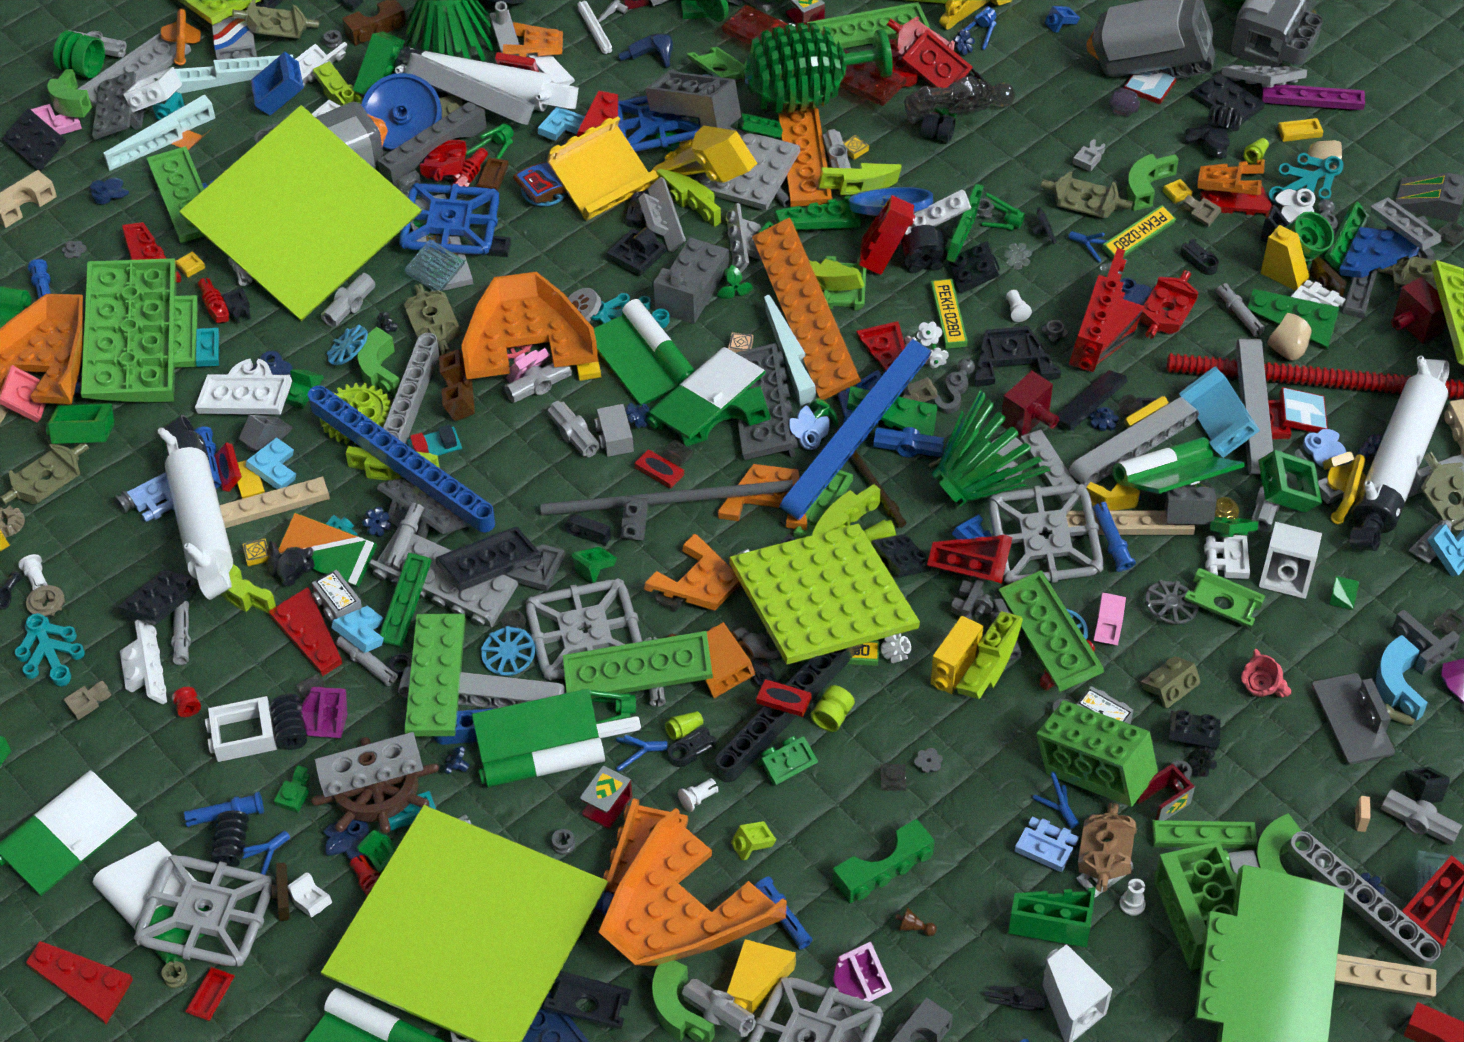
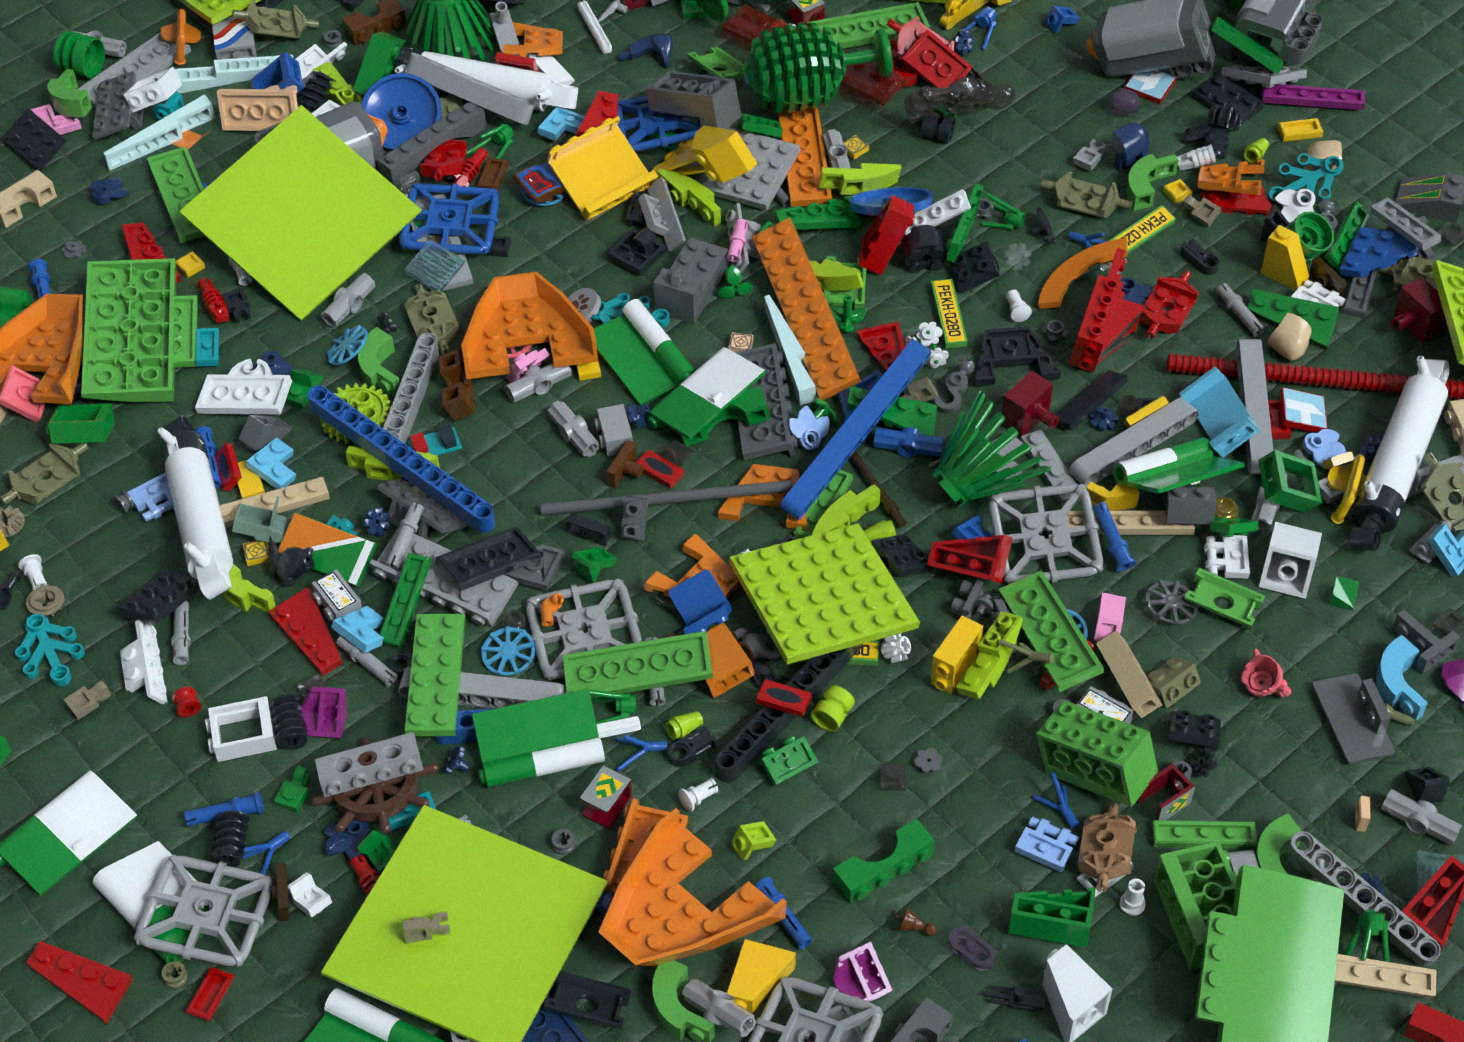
(255, 107): none -> light nougat hinge
(260, 523): none -> sand green piece
(316, 91): none -> black piece
(422, 928): none -> dark tan plate
(549, 607): none -> orange arm
(624, 464): none -> reddish brown tile
(700, 602): none -> blue bracket
(737, 240): none -> bright pink pin
(846, 315): none -> green plant
(973, 949): none -> clear purple plate
(1032, 655): none -> olive plant
(1058, 282): none -> orange tile
(1129, 674): none -> tan brick
(1130, 144): none -> dark blue brick
(1196, 158): none -> white hinge
(1247, 45): none -> green piece
(1372, 922): none -> green plant

